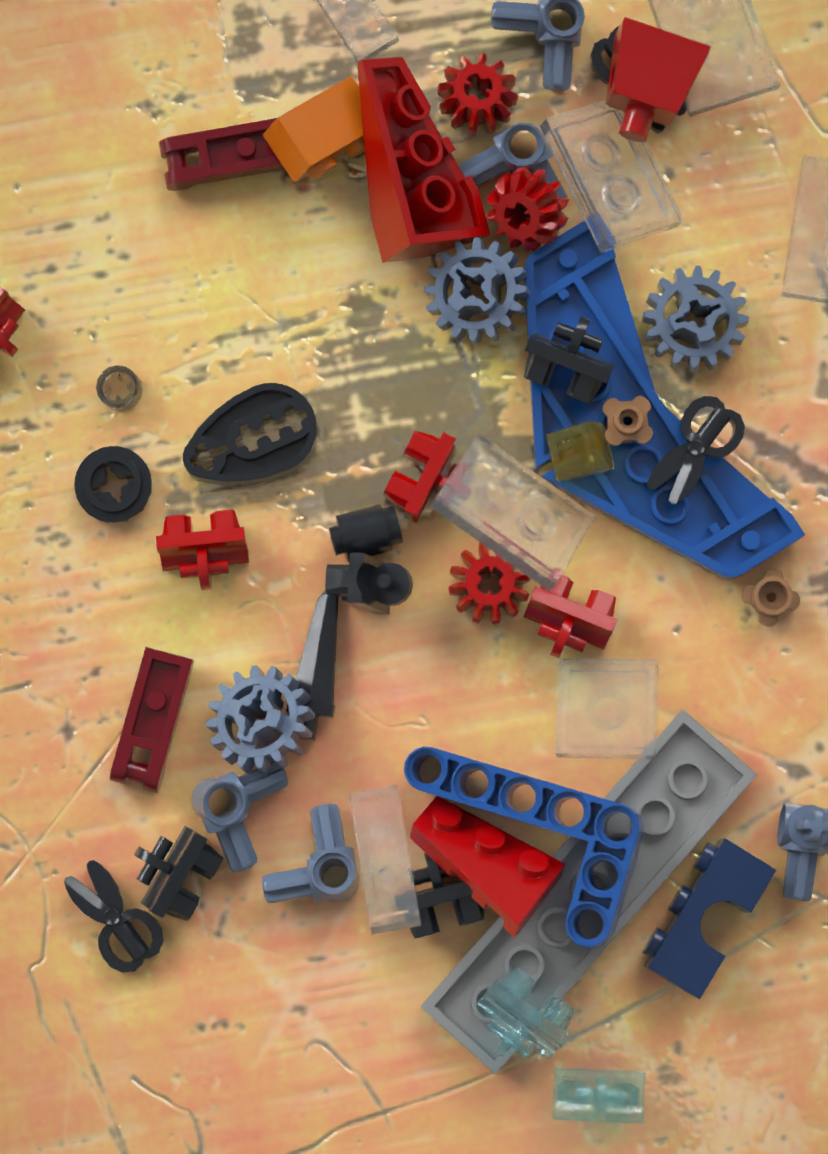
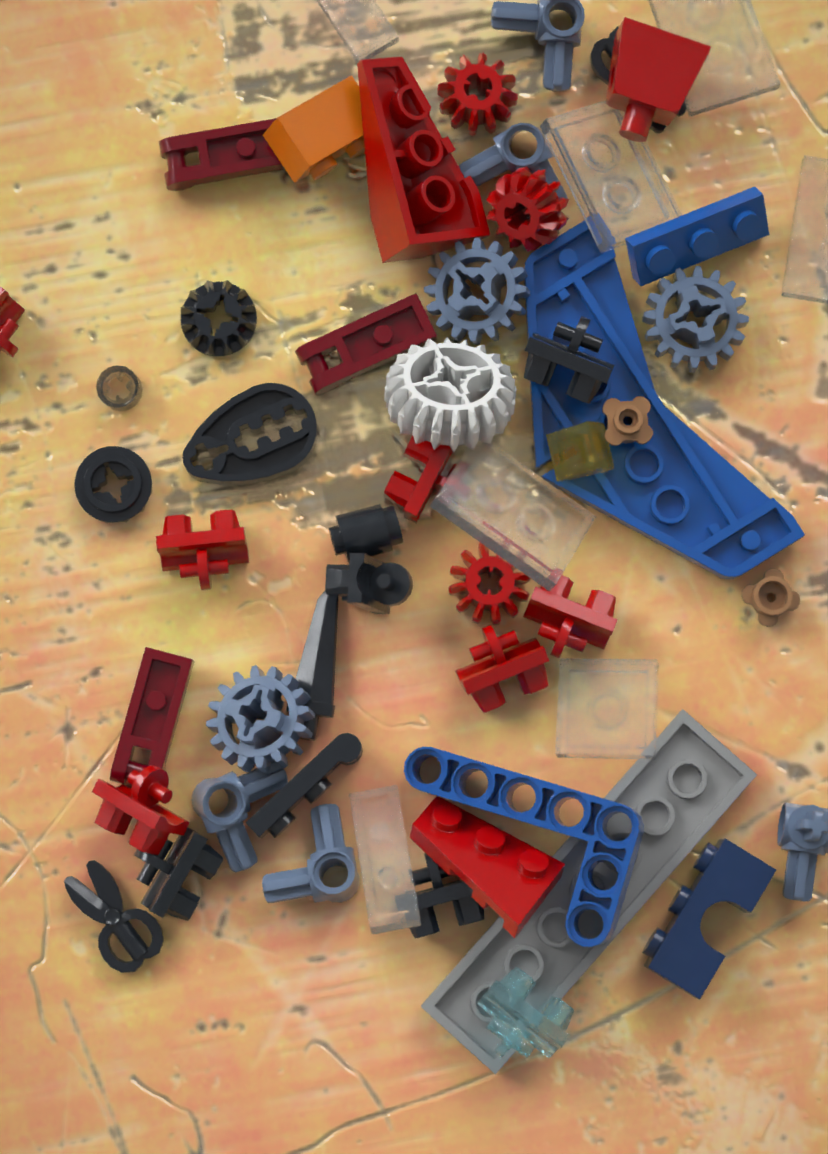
(141, 802): none -> red hips
(230, 336): none -> black gear
(307, 784): none -> black plate
(366, 343): none -> dark red plate
(450, 394): none -> white gear
(483, 677): none -> red hips
(598, 1095): clear light blue hips -> none
(690, 457): black piece -> none
(697, 236): none -> blue plate

